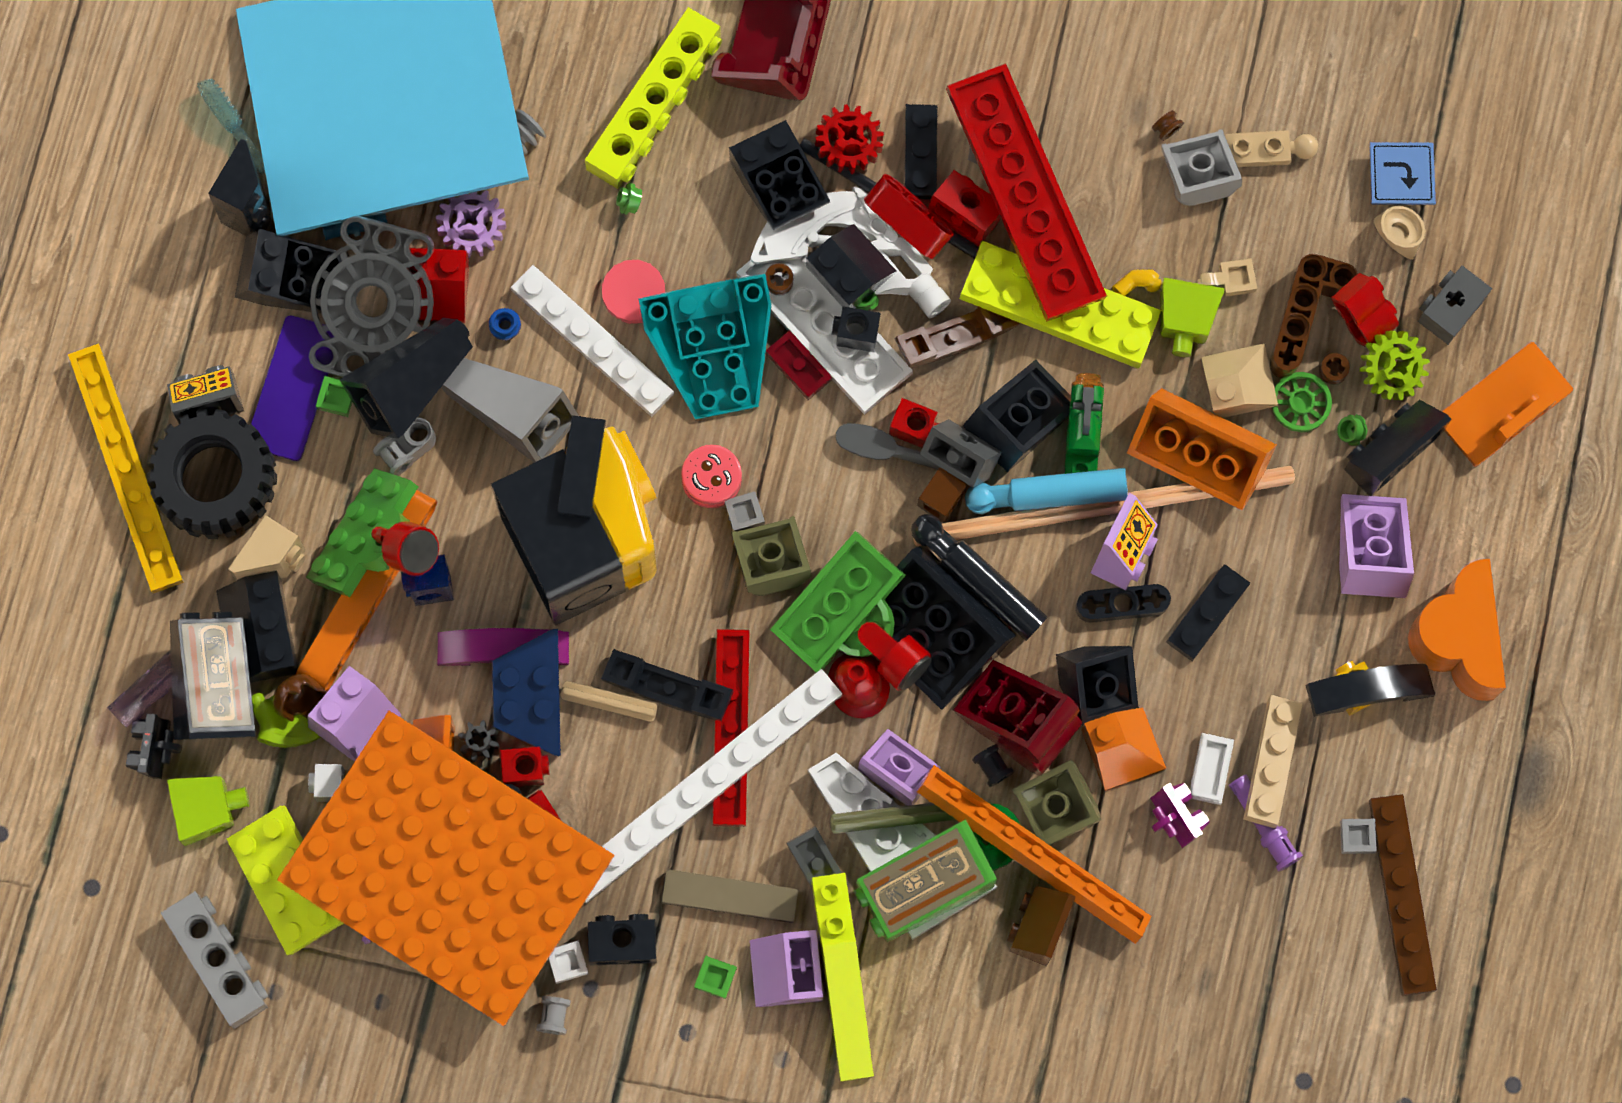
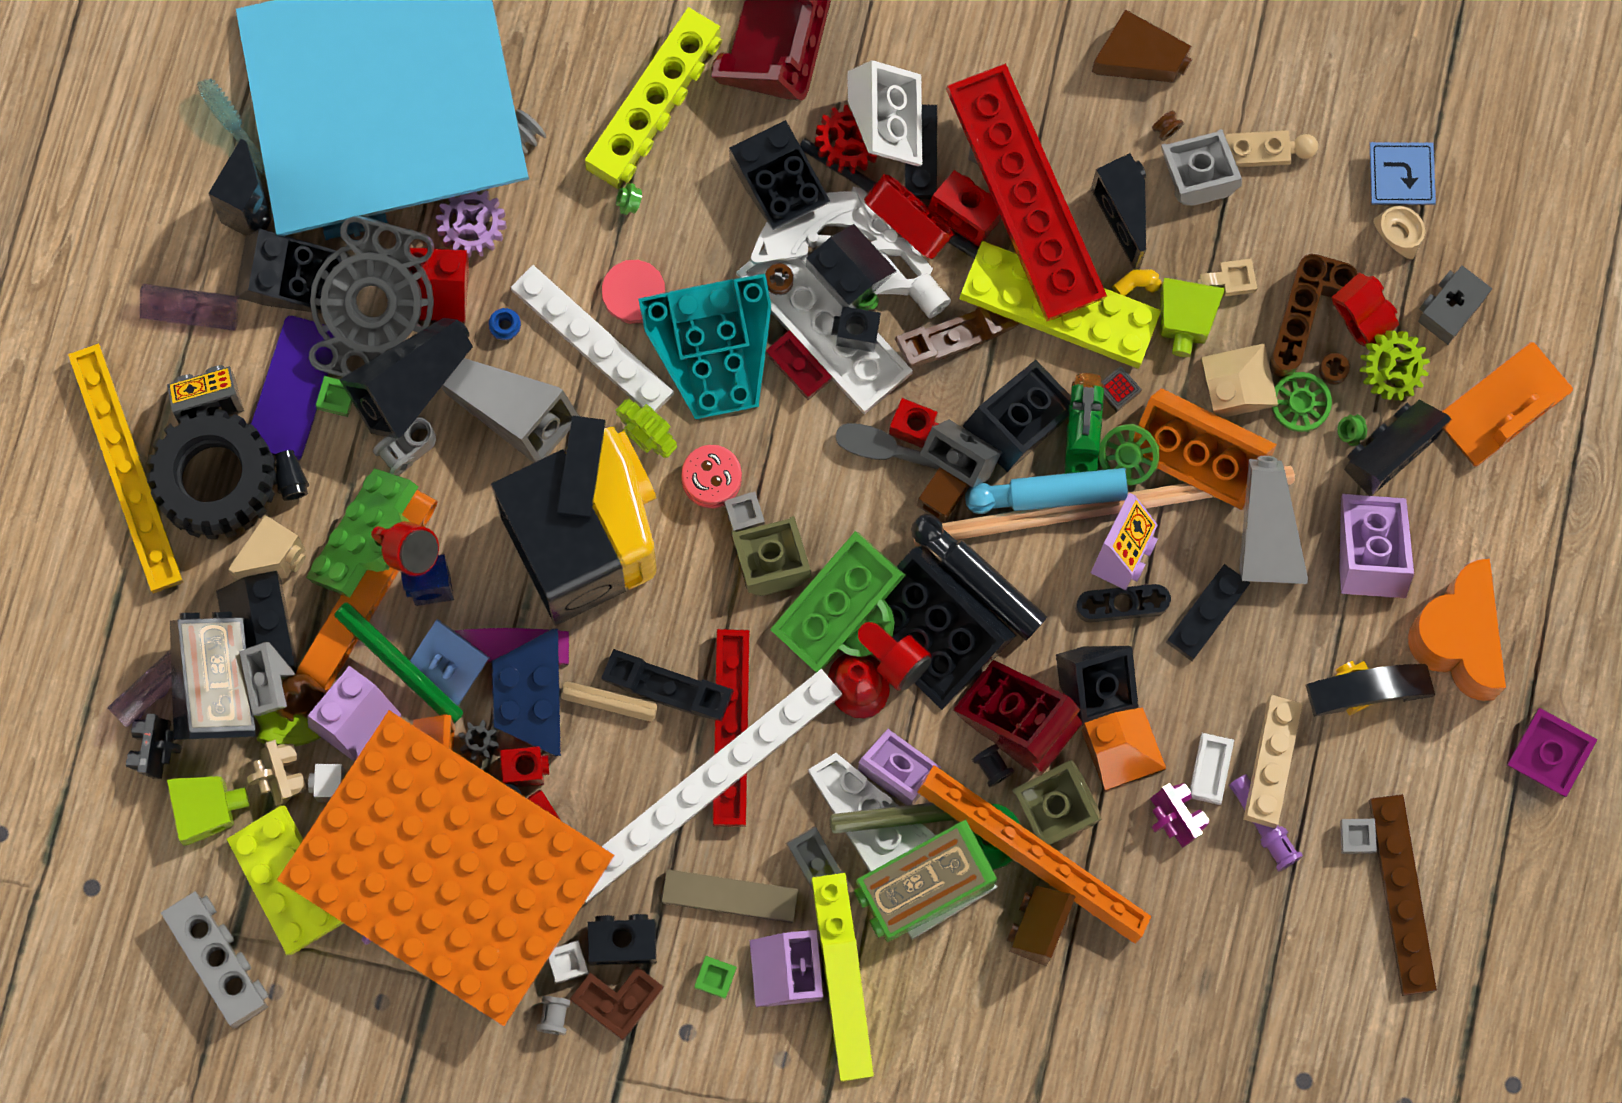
(189, 307): none -> plate
(263, 677): none -> light grey slope
(271, 773): none -> tan hips
(290, 476): none -> black cone
(397, 662): none -> green axle
(449, 661): none -> medium blue piece
(618, 1010): none -> copper plate
(646, 428): none -> lime gear
(888, 110): none -> white slope
(1120, 389): none -> tile
(1121, 196): none -> black slope
(1130, 453): none -> bright green wheel
(1142, 52): none -> reddish brown slope
(1270, 532): none -> light grey slope
(1552, 752): none -> magenta plate

